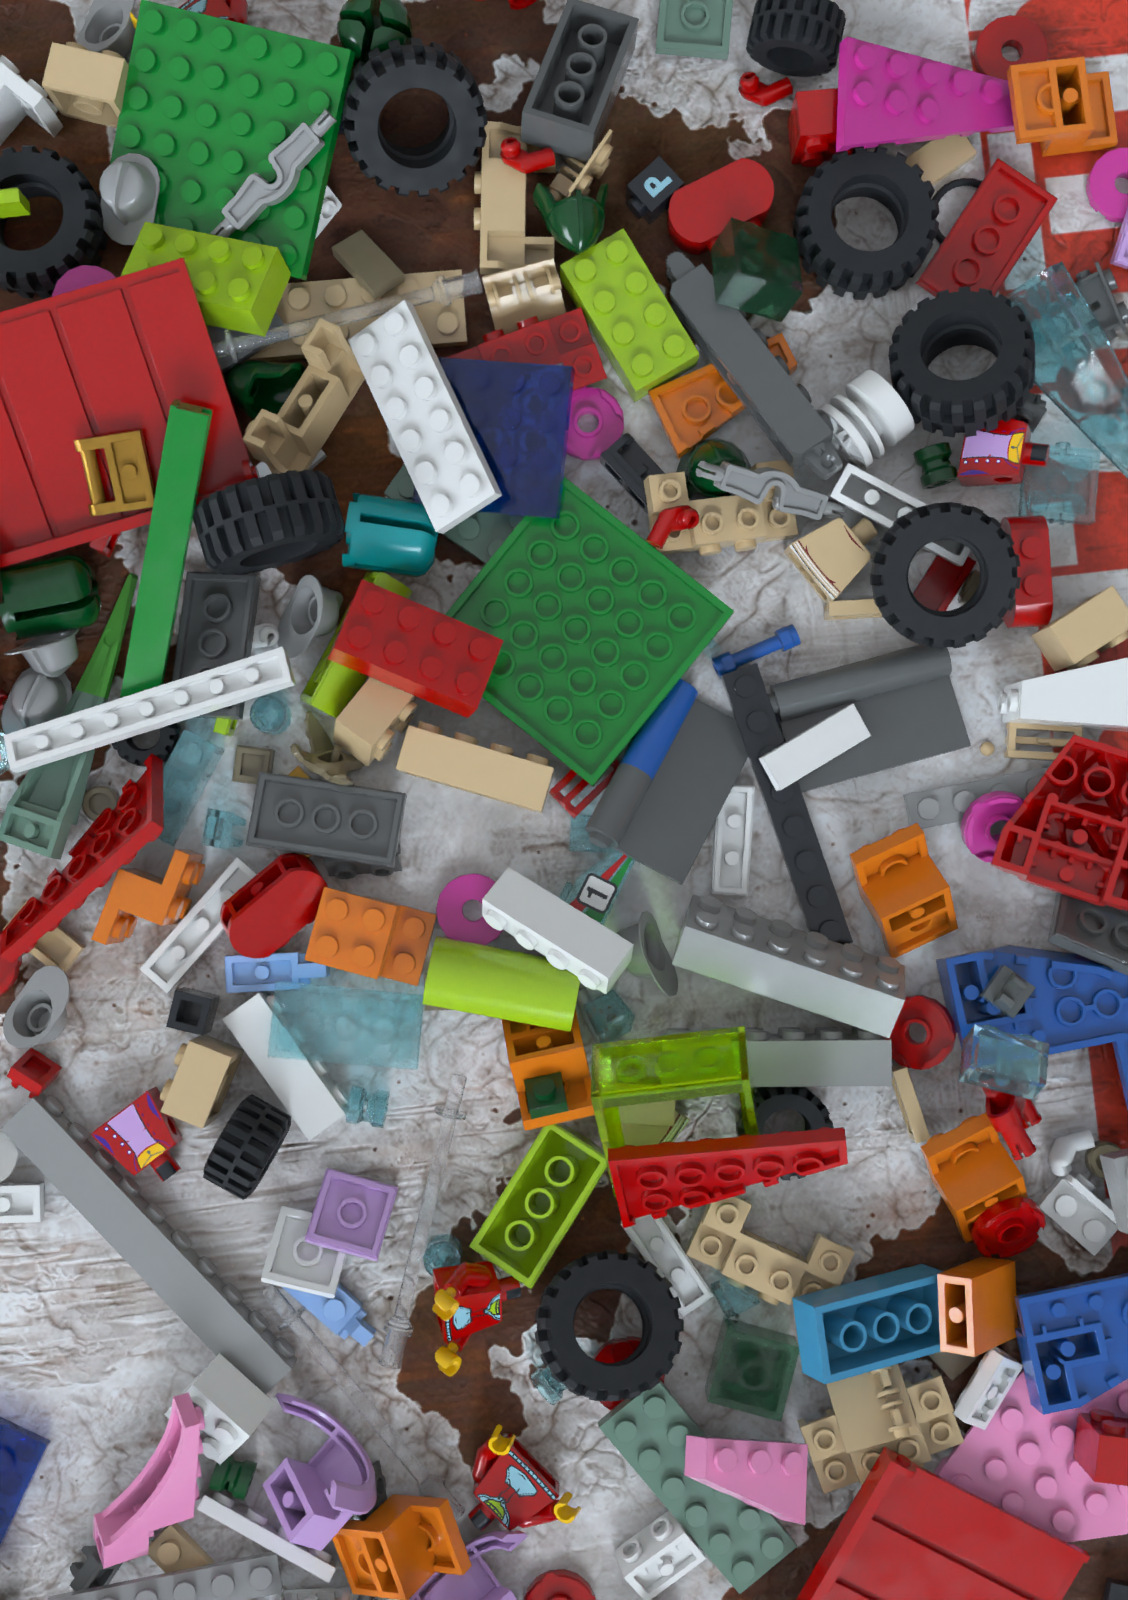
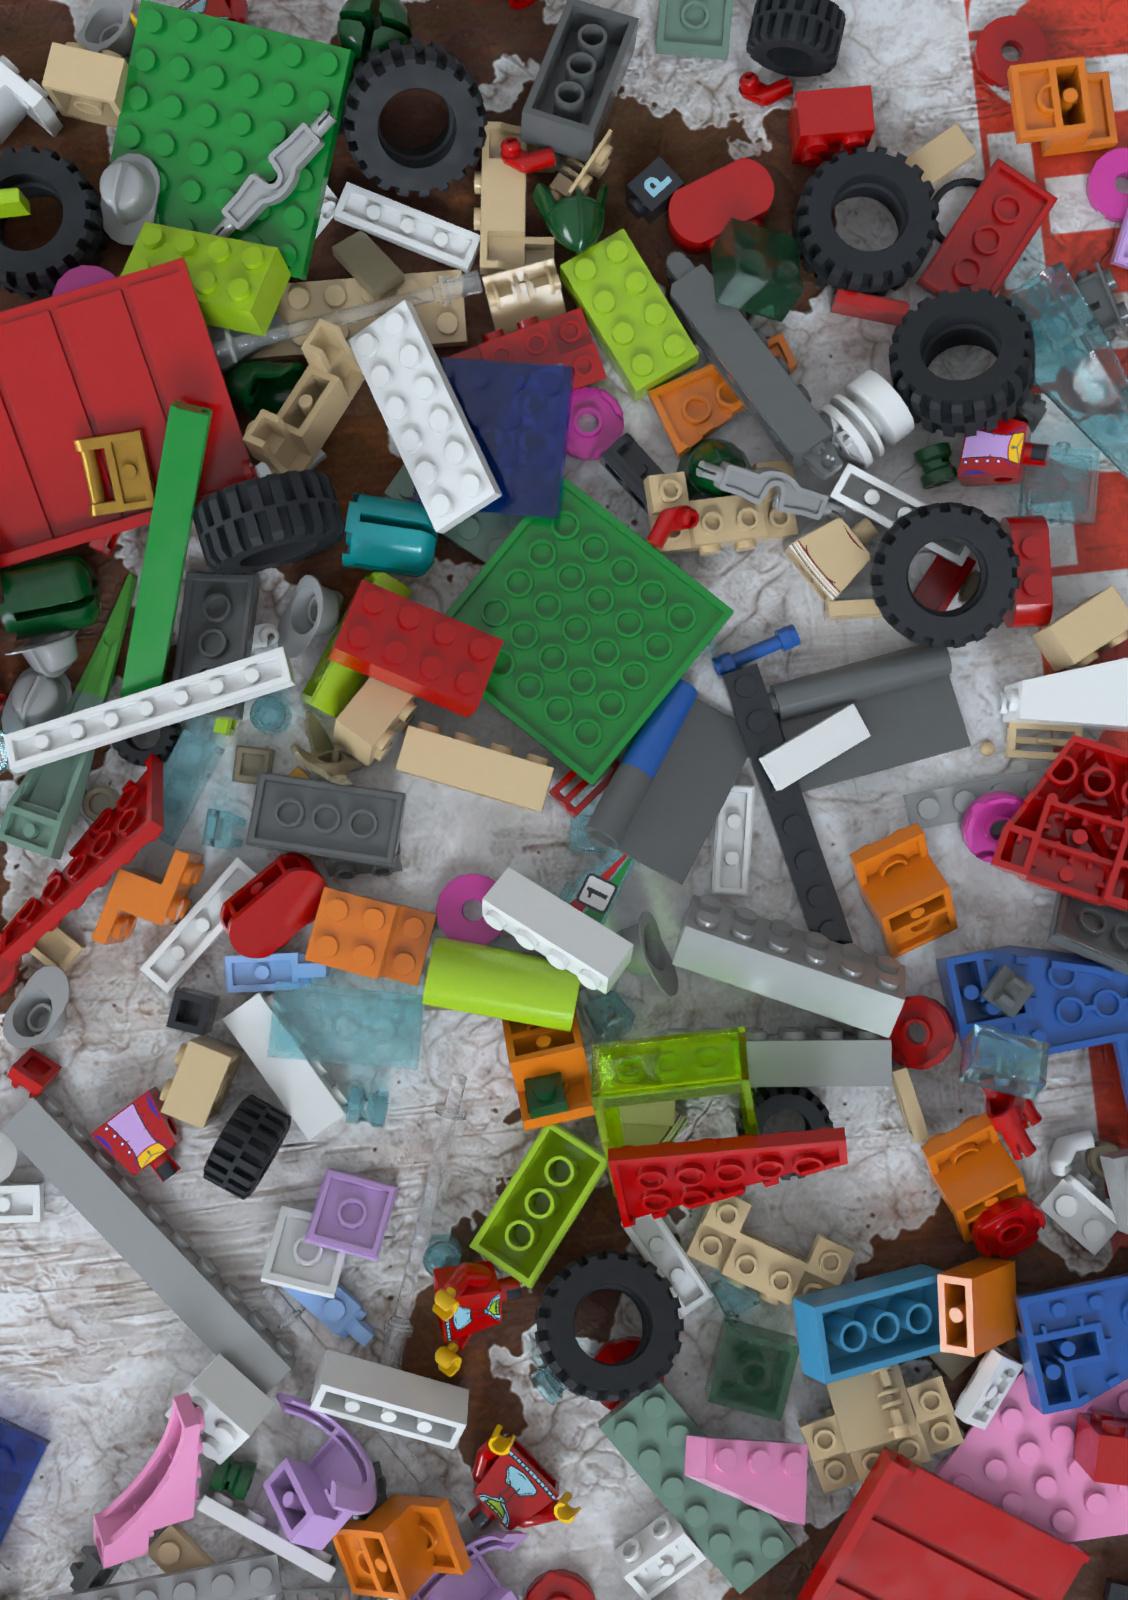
(390, 1399): none -> white brick
(407, 227): none -> white plate
(869, 307): none -> red tile
(912, 98): dark pink wing -> none

